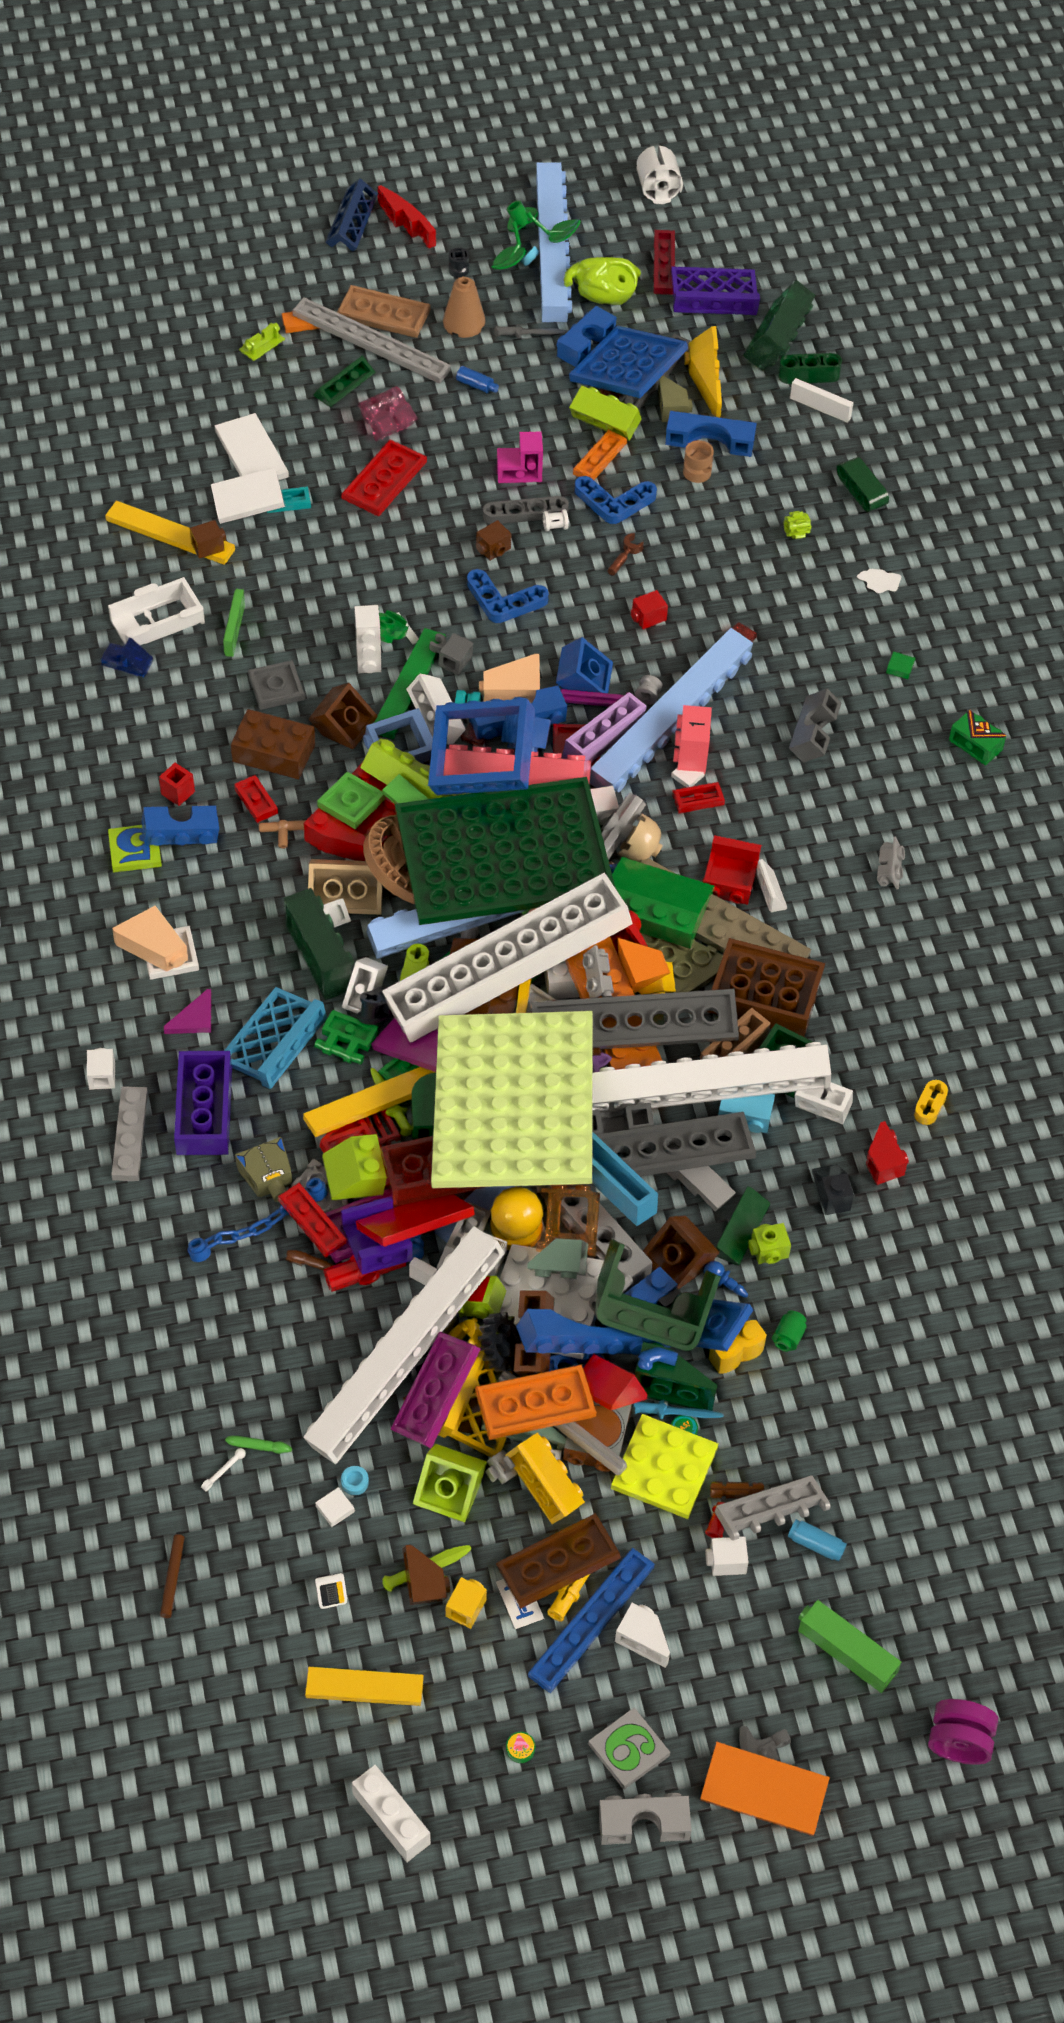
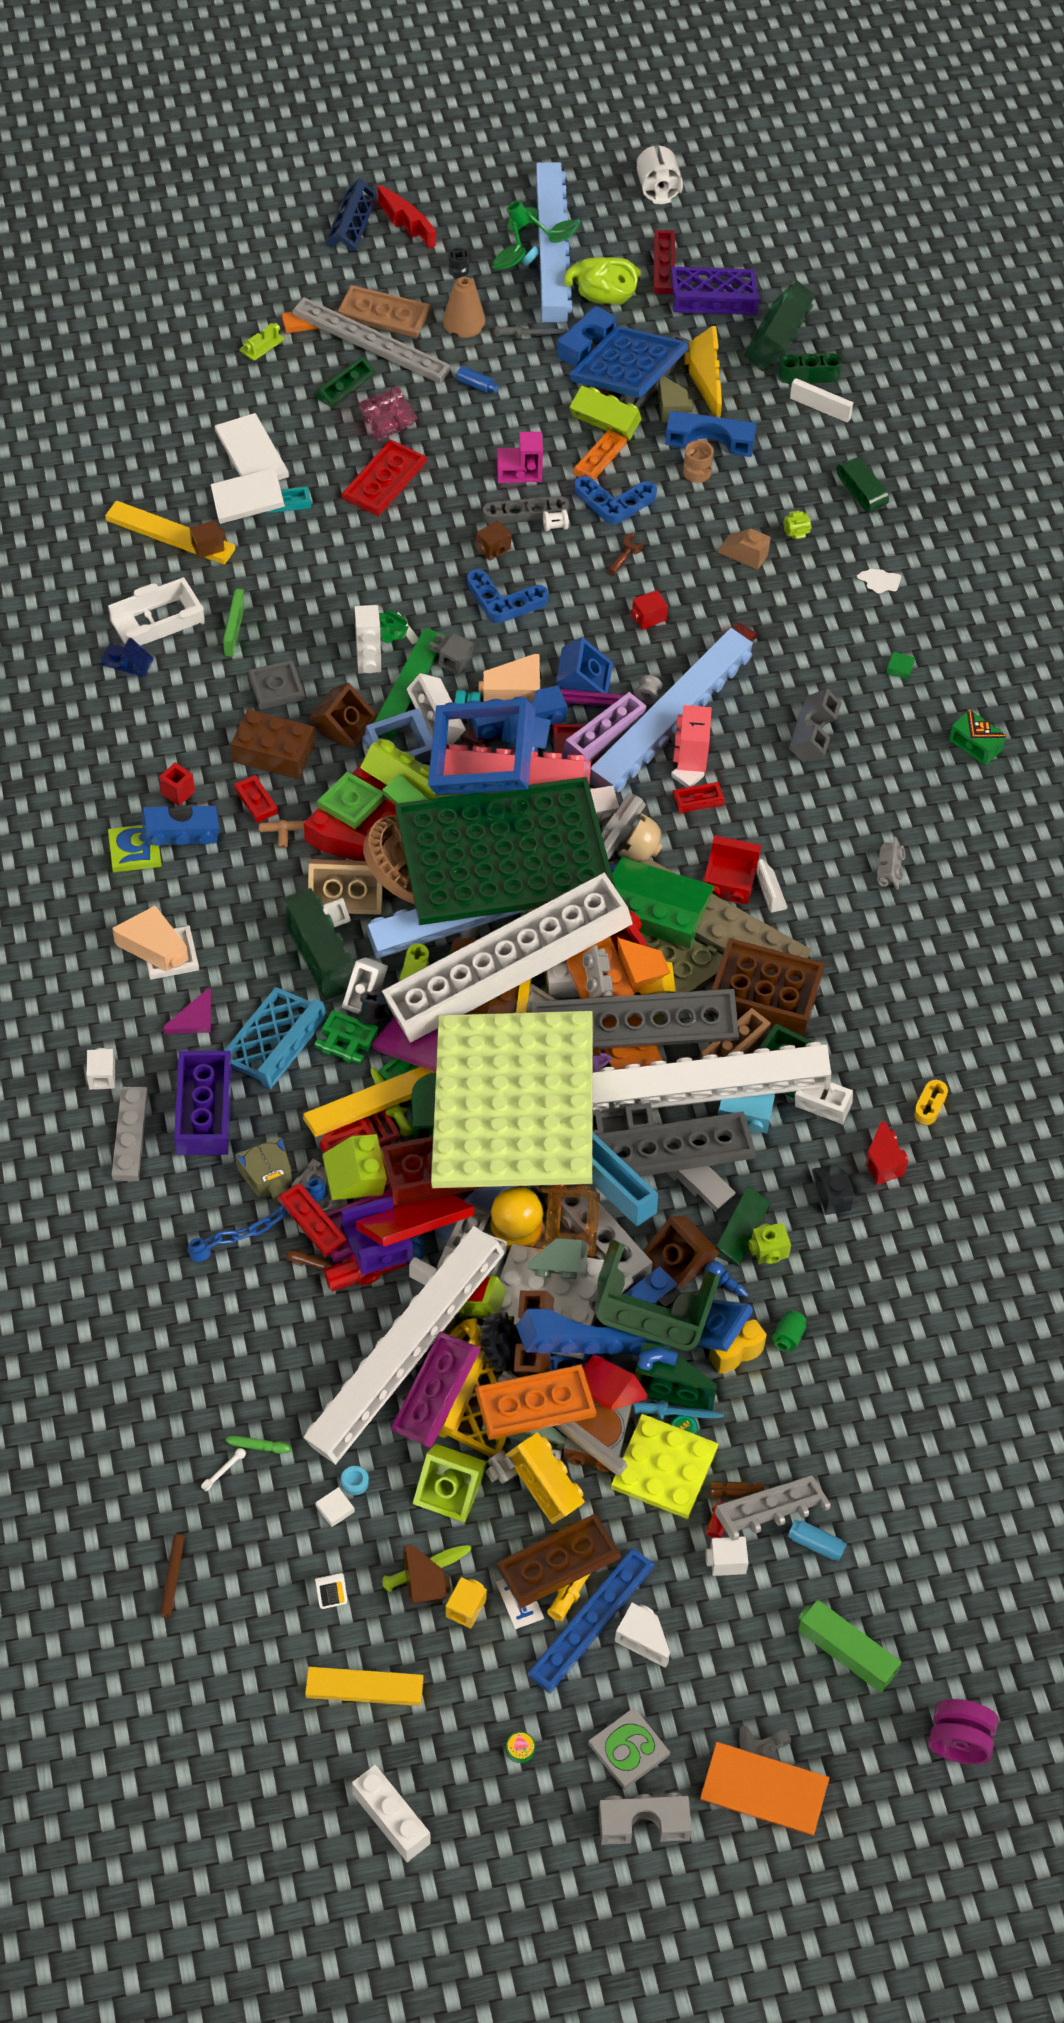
(747, 547): none -> medium nougat slope

